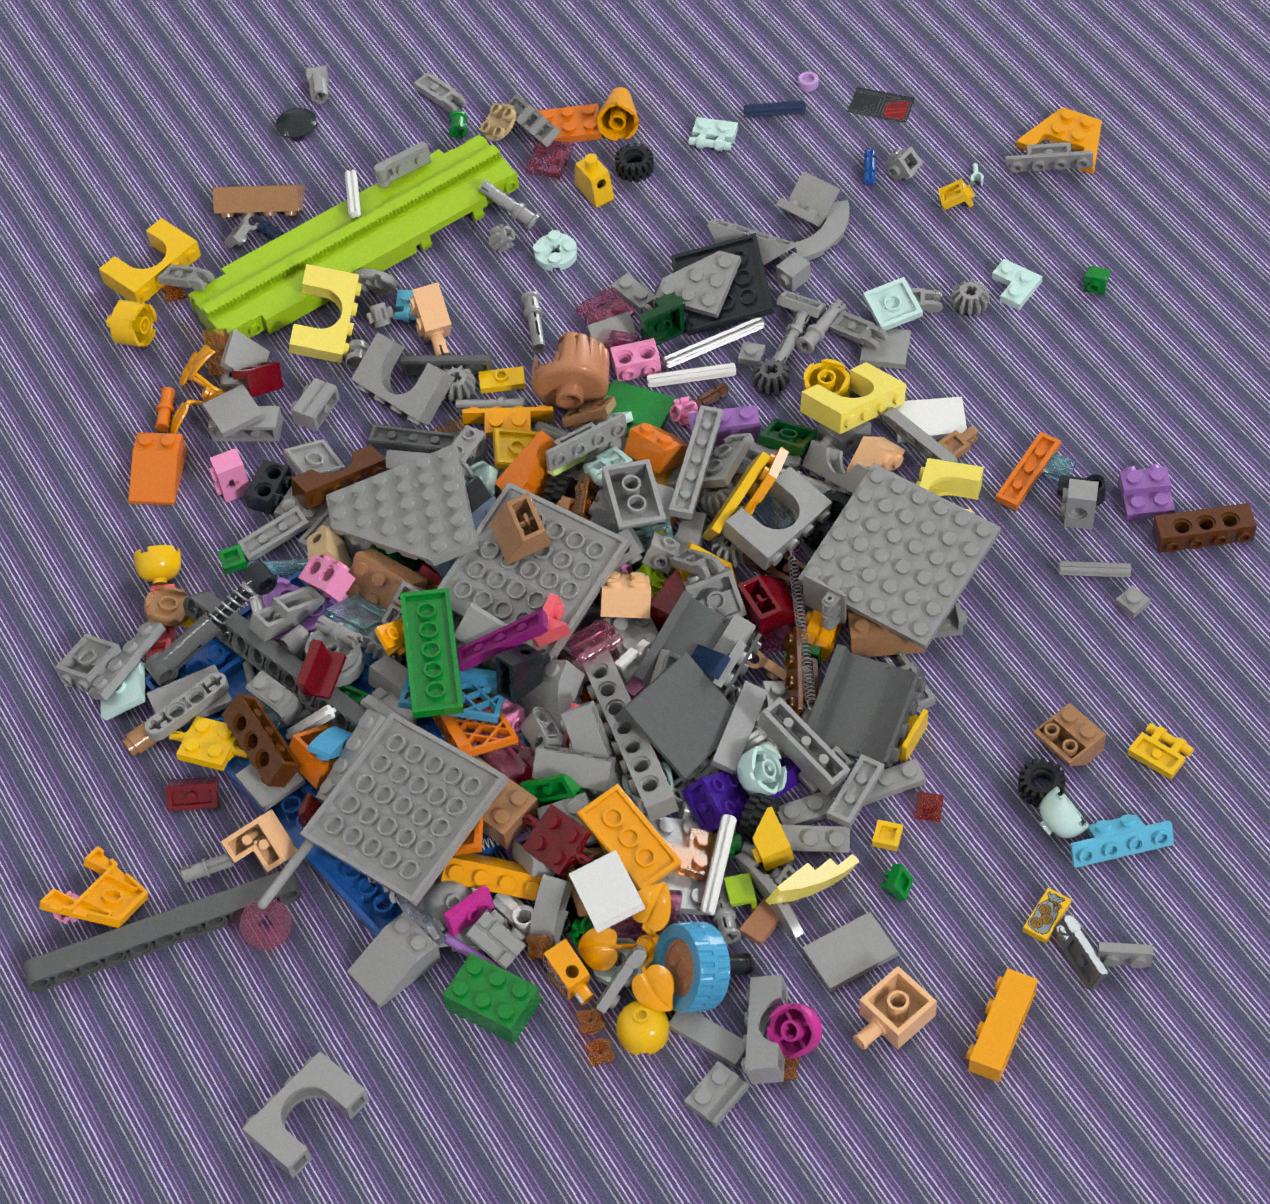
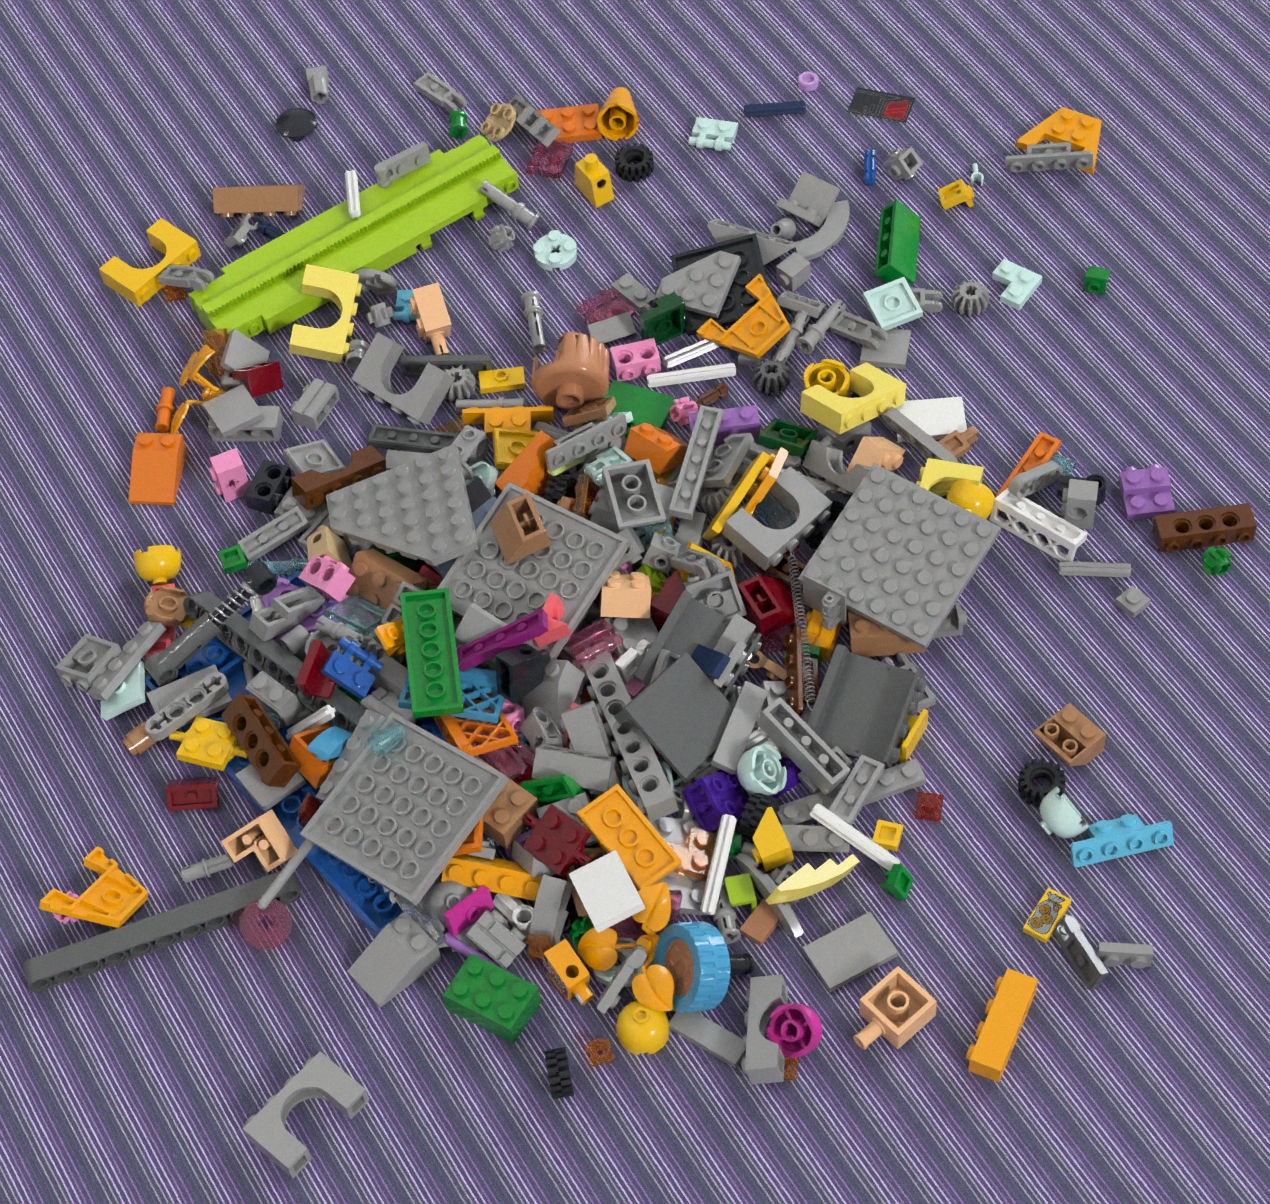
(132, 323): yellow brick -> none
(349, 674): none -> blue plate
(386, 739): none -> clear light blue cone
(488, 850): none -> light grey plate
(559, 1073): none -> black tyre
(590, 1027): clear orange plate -> none
(619, 338): clear pink bracket -> none
(716, 1094): light grey plate -> none
(756, 329): none -> light orange wing
(784, 228): none -> light grey cone
(853, 836): none -> white axle
(897, 243): none -> green brick
(972, 497): none -> yellow cylinder
(1035, 479): none -> light grey beam
(1037, 521): none -> white fence
(1157, 755): yellow plate -> none
(1216, 561): none -> green gear

